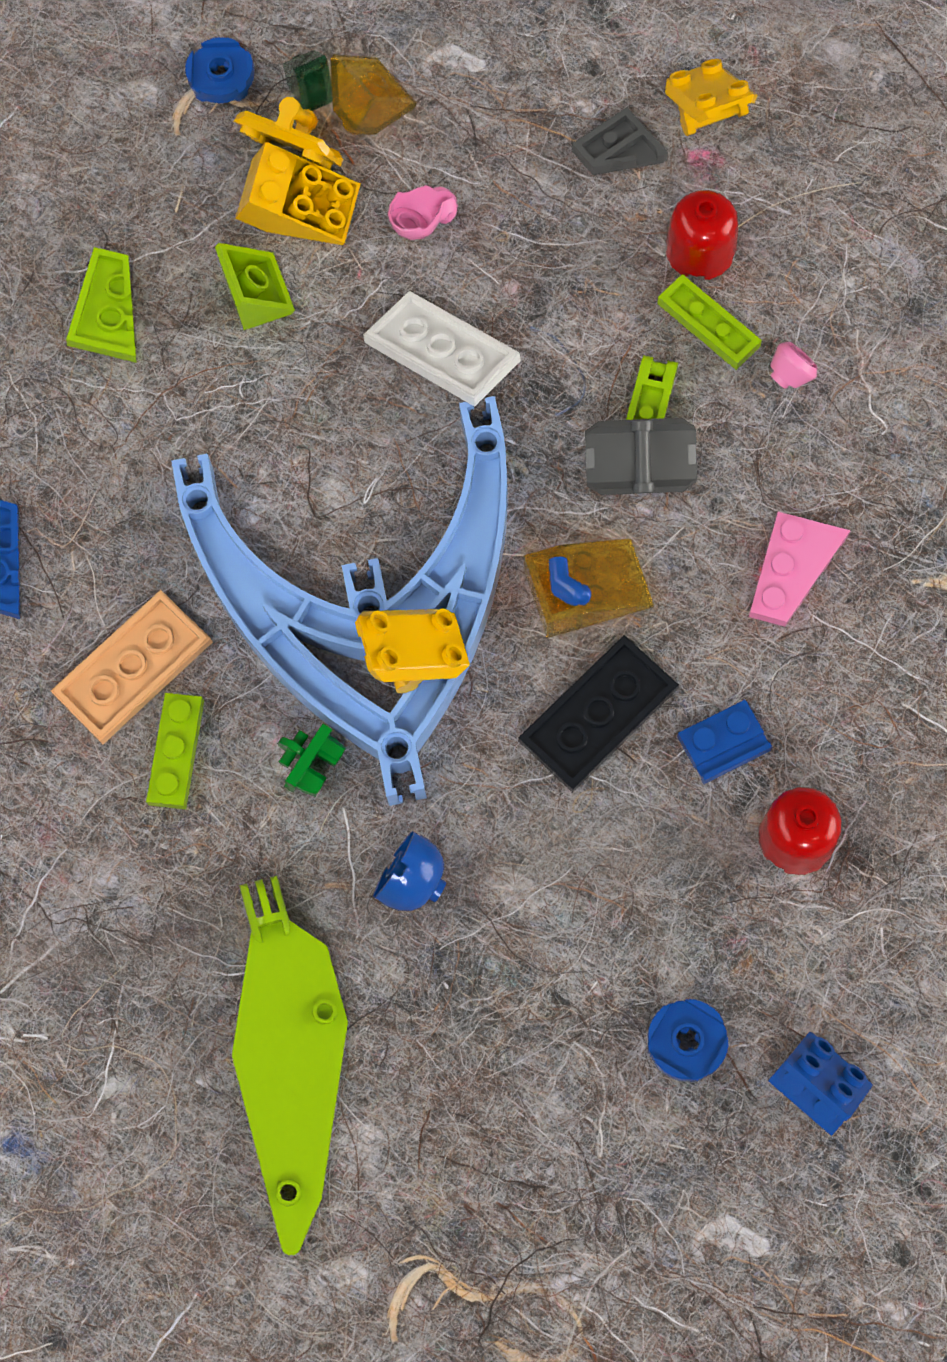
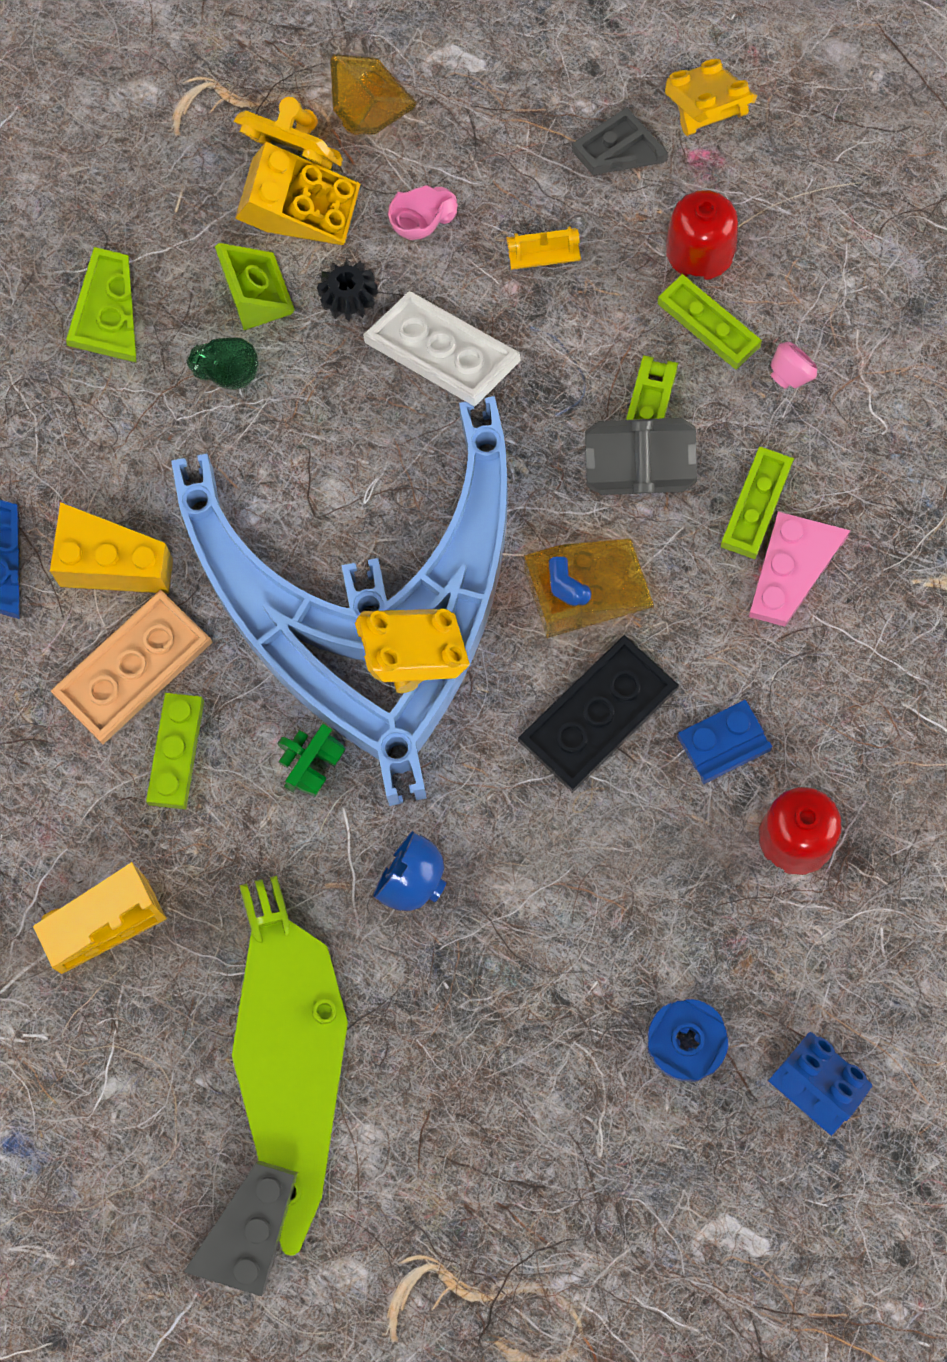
(99, 919): none -> yellow wedge
(107, 555): none -> yellow wedge
(223, 87): blue plate -> none
(225, 361): none -> clear green hair
(248, 1232): none -> dark grey wing
(309, 79): clear green slope -> none
(347, 289): none -> black gear
(544, 248): none -> yellow hinge
(757, 502): none -> lime plate

